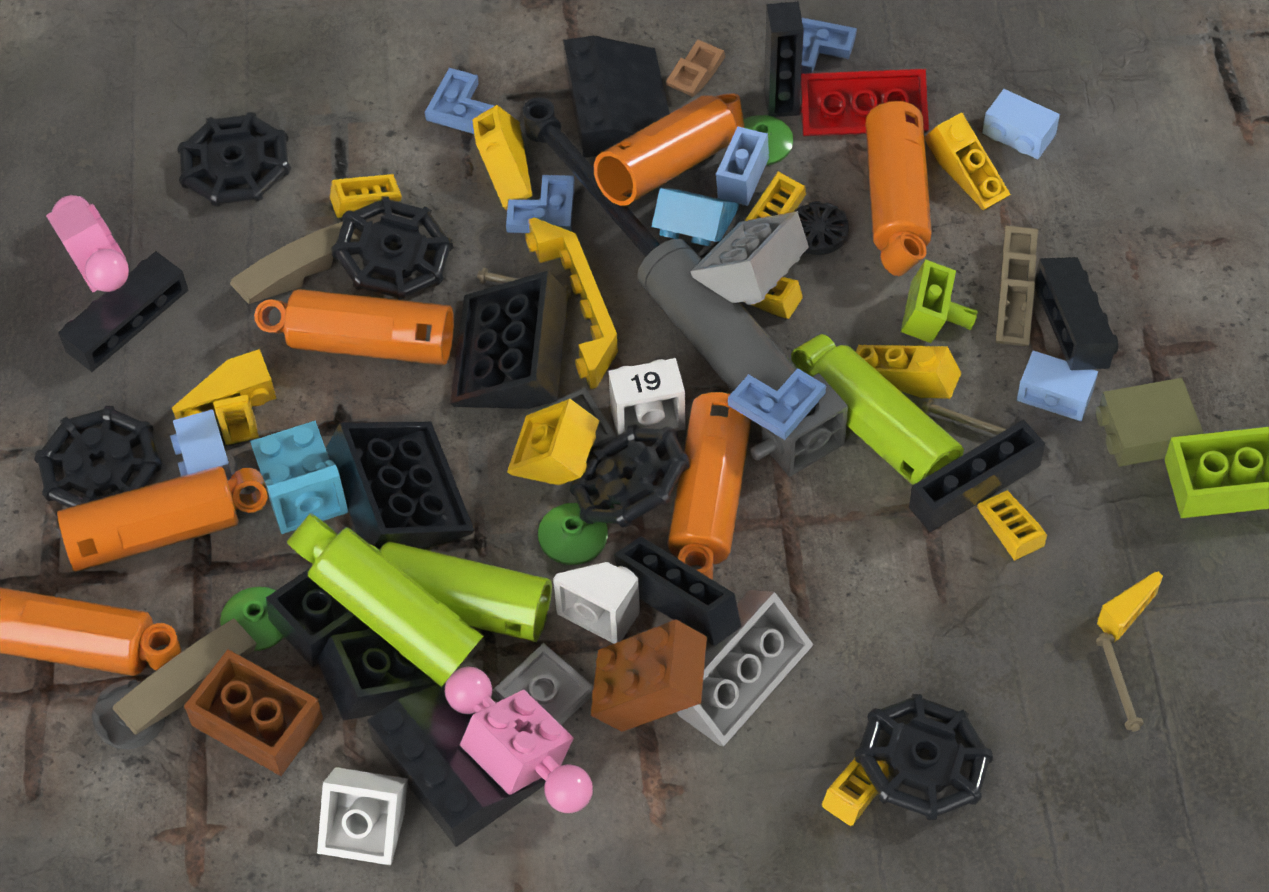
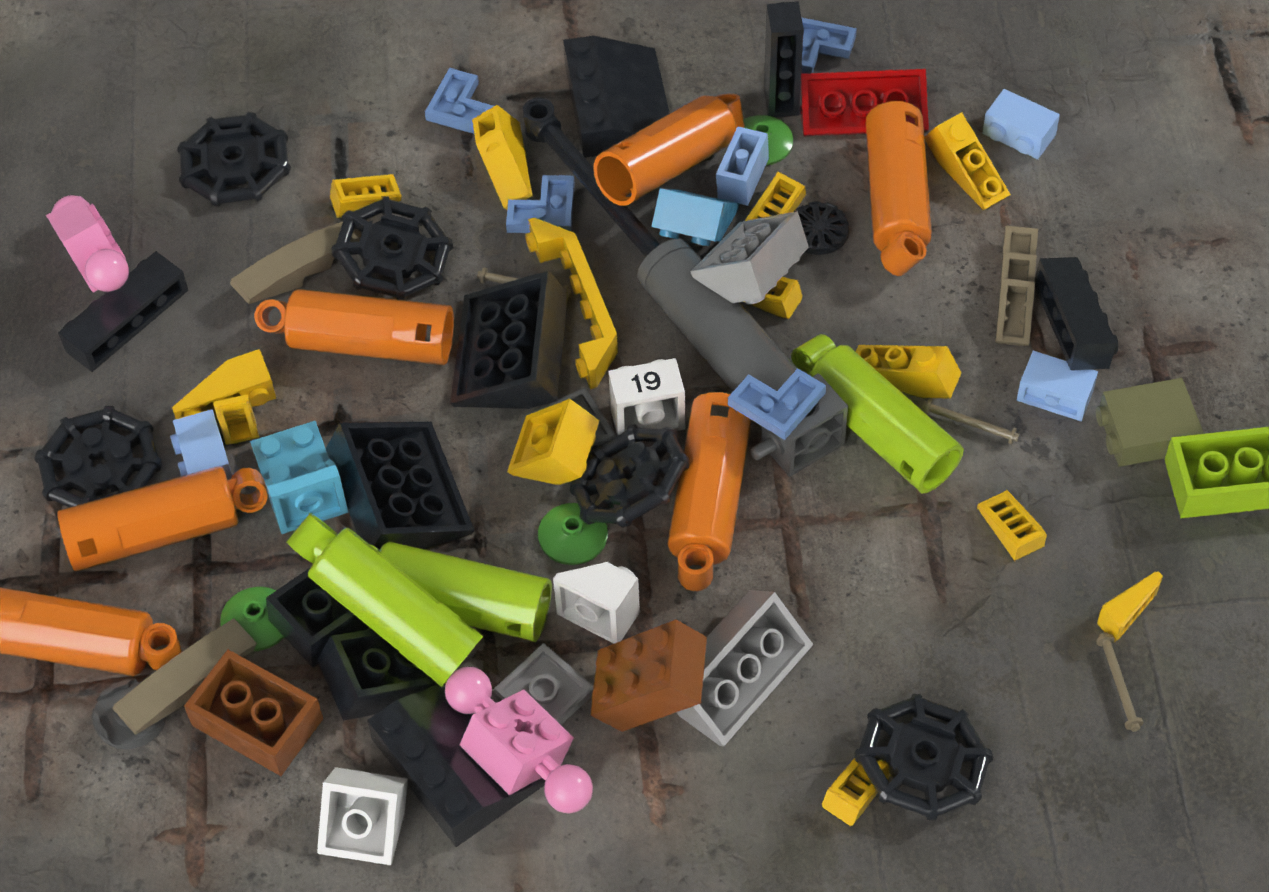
(681, 590): black brick -> none
(697, 69): medium nougat slope -> none
(931, 304): lime brick -> none
(976, 475): black brick -> none

